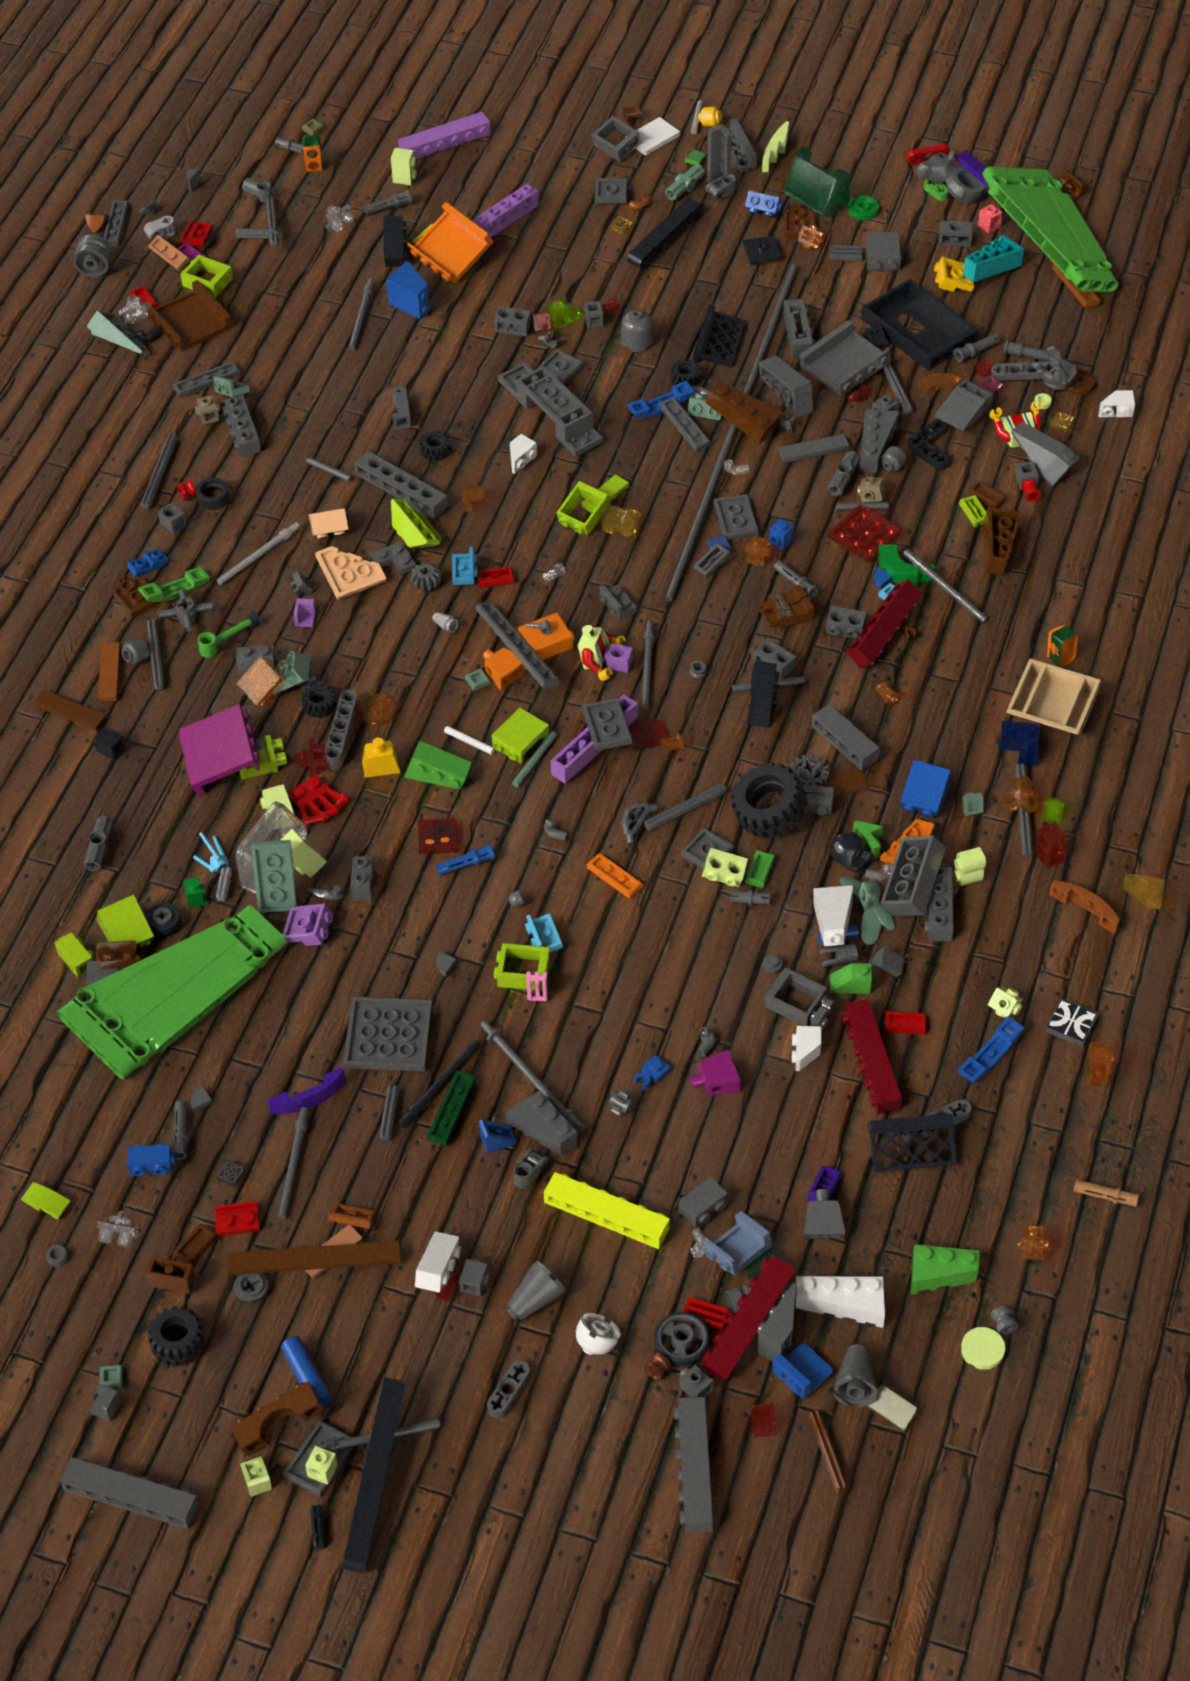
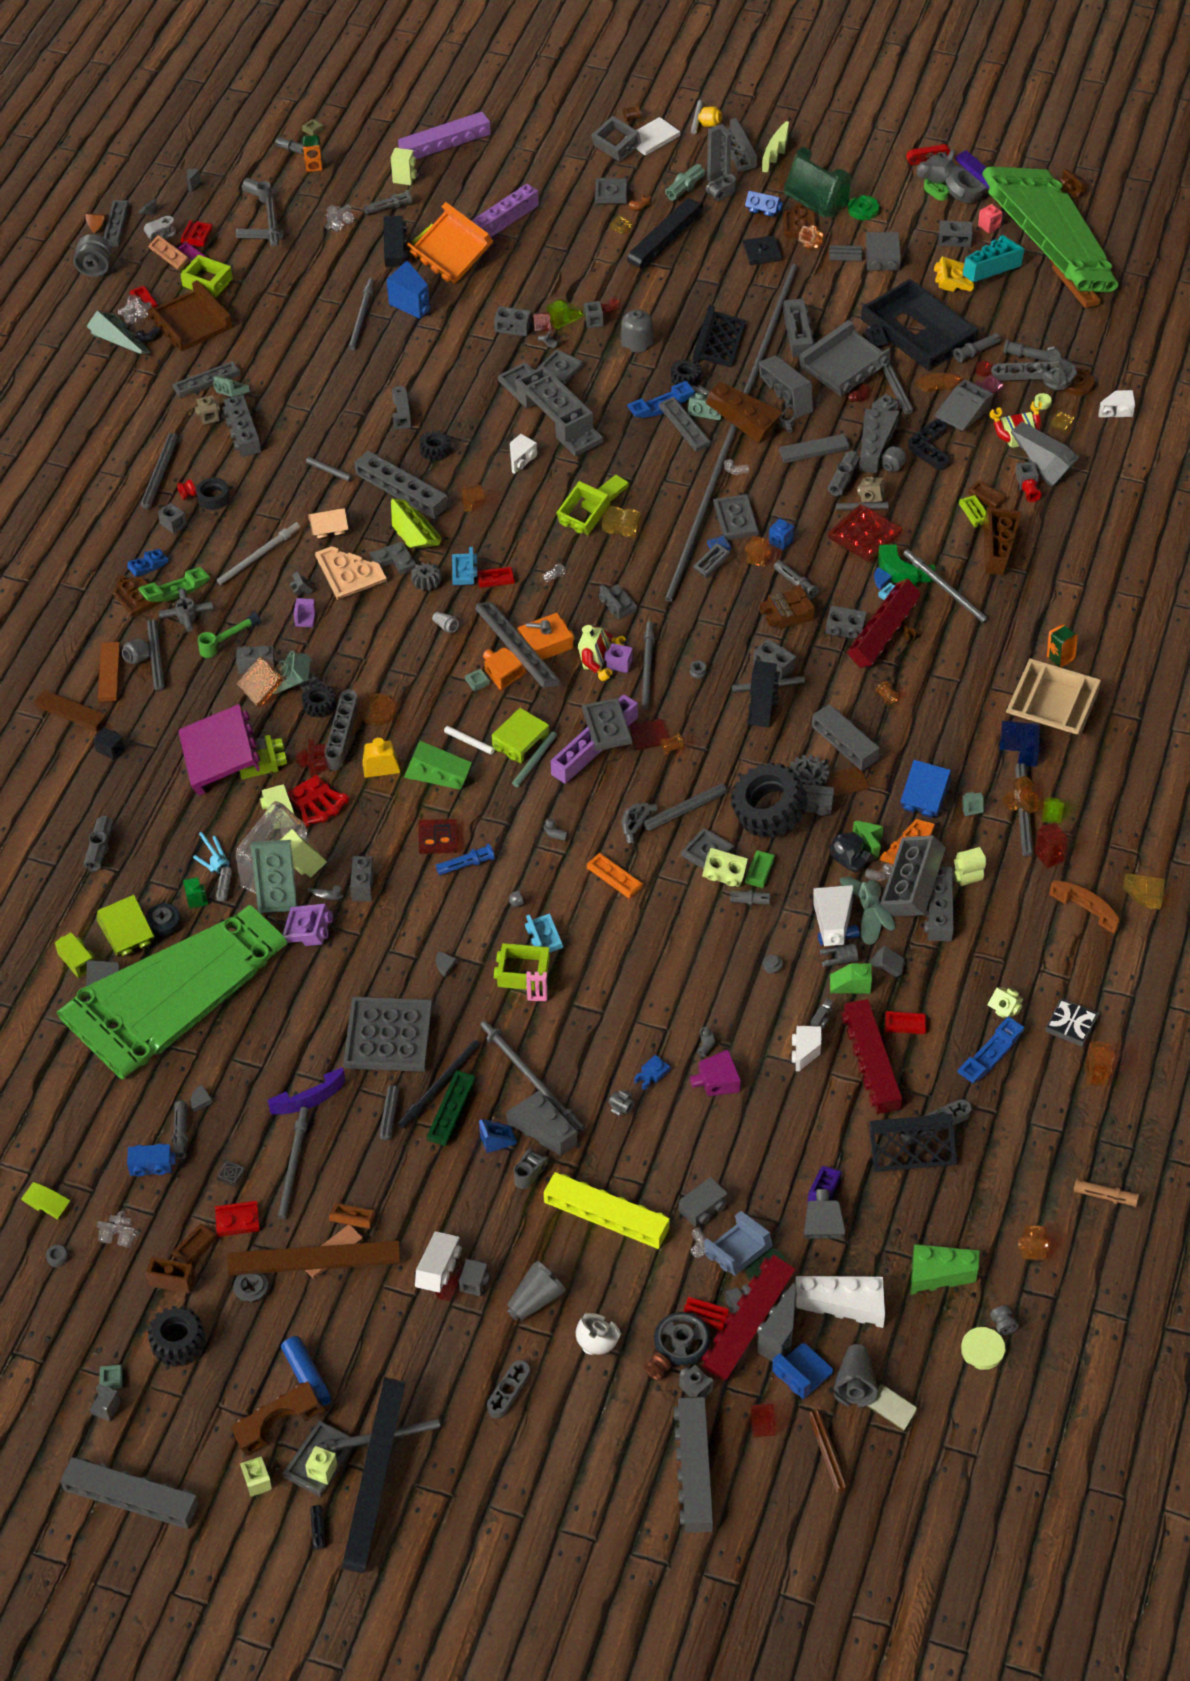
(116, 954): reddish brown bracket -> none
(695, 157): bright green tile -> none
(801, 983): dark grey window -> none

